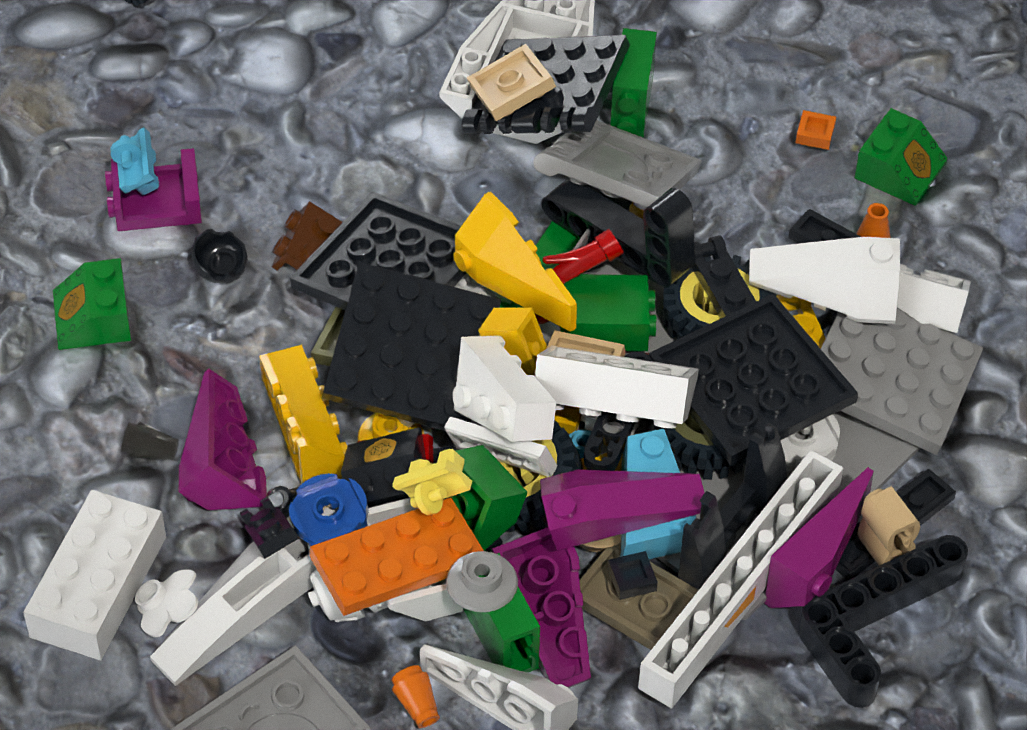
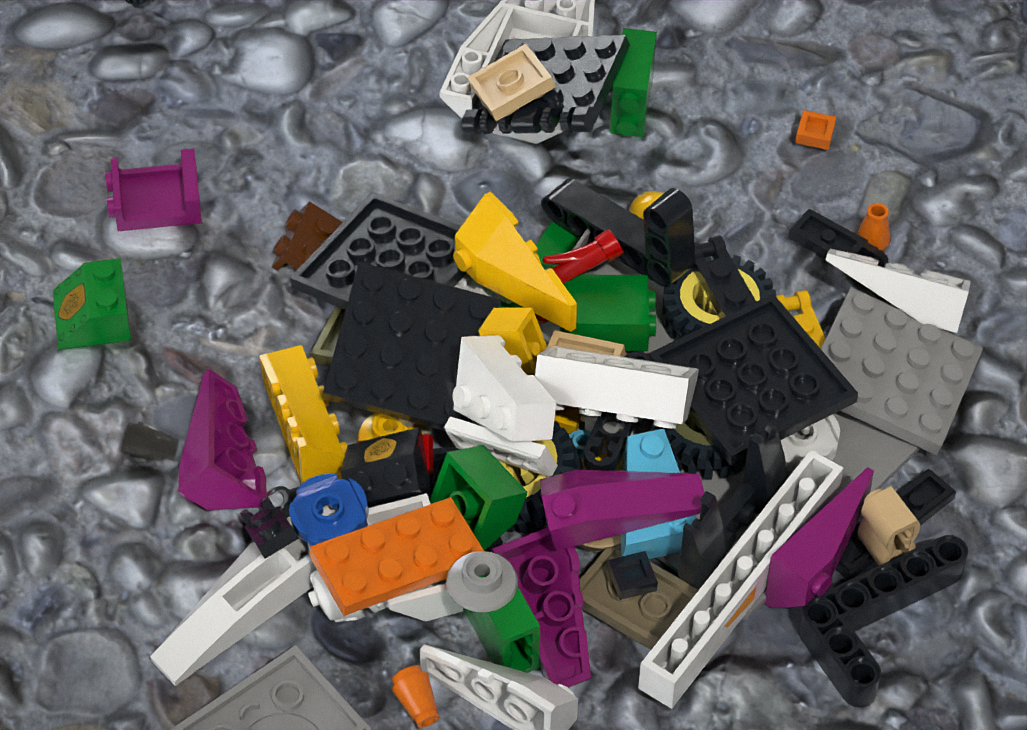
(95, 574): white brick -> none
(135, 162): medium azure hips -> none
(166, 602): white plate -> none
(219, 256): black hair -> none
(431, 483): light yellow hips -> none
(618, 163): light grey hinge -> none
(841, 274): white wedge -> none
(900, 158): green slope -> none

